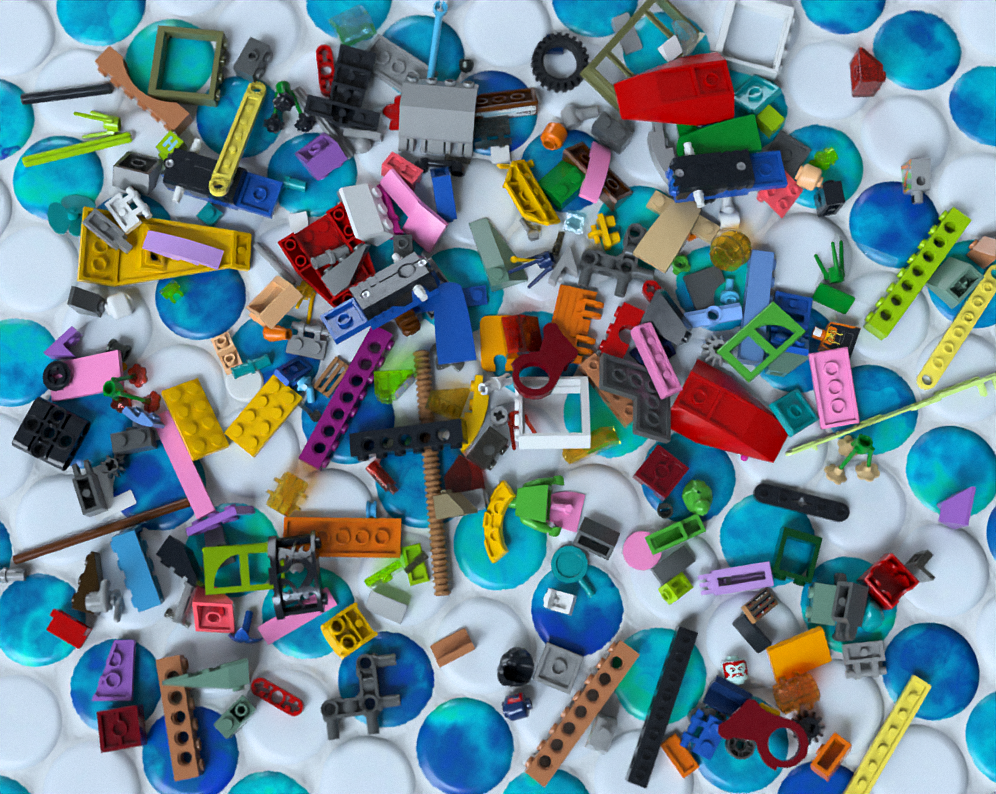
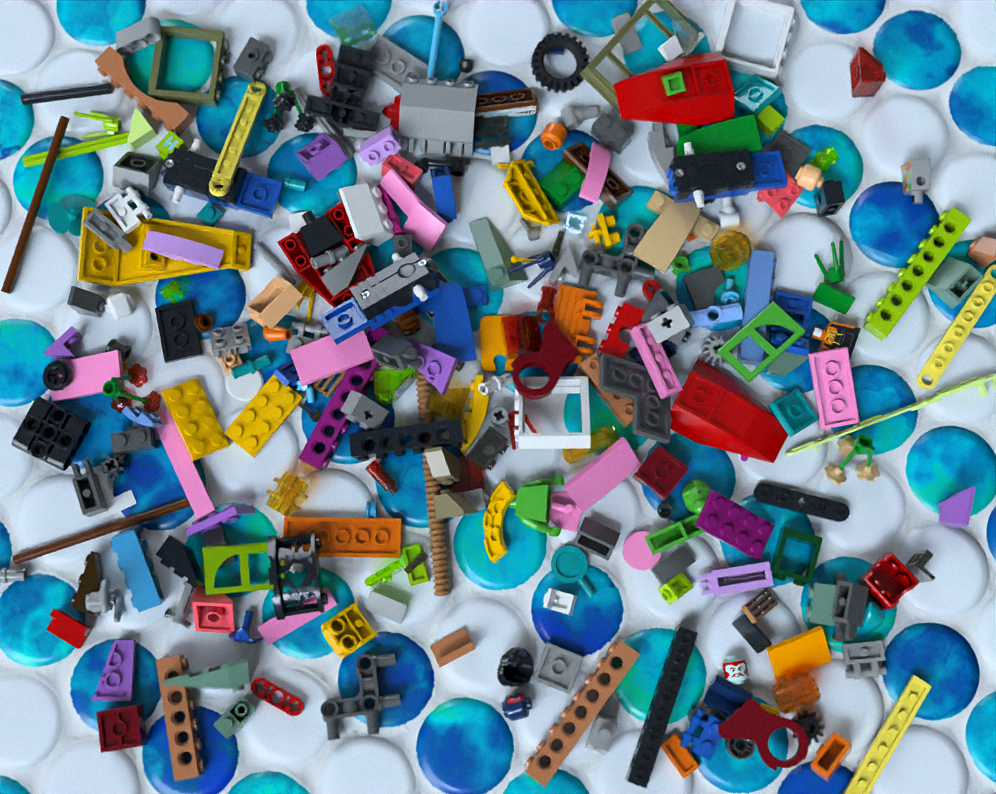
(35, 205): none -> reddish brown piece
(138, 36): none -> light grey beam
(140, 131): none -> yellowish green slope
(178, 332): none -> black tile
(206, 319): none -> reddish brown plate
(229, 338): none -> light grey hinge
(319, 234): none -> black torso
(326, 358): none -> bright pink tile
(363, 410): none -> light grey brick
(380, 146): none -> lavender brick
(396, 353): none -> dark grey hinge
(437, 365): none -> medium lavender wing
(443, 465): none -> dark tan slope
(546, 303): none -> clear red connector
(602, 475): none -> bright pink tile
(673, 83): none -> bright green slope
(680, 319): none -> brick
(734, 525): none -> magenta plate

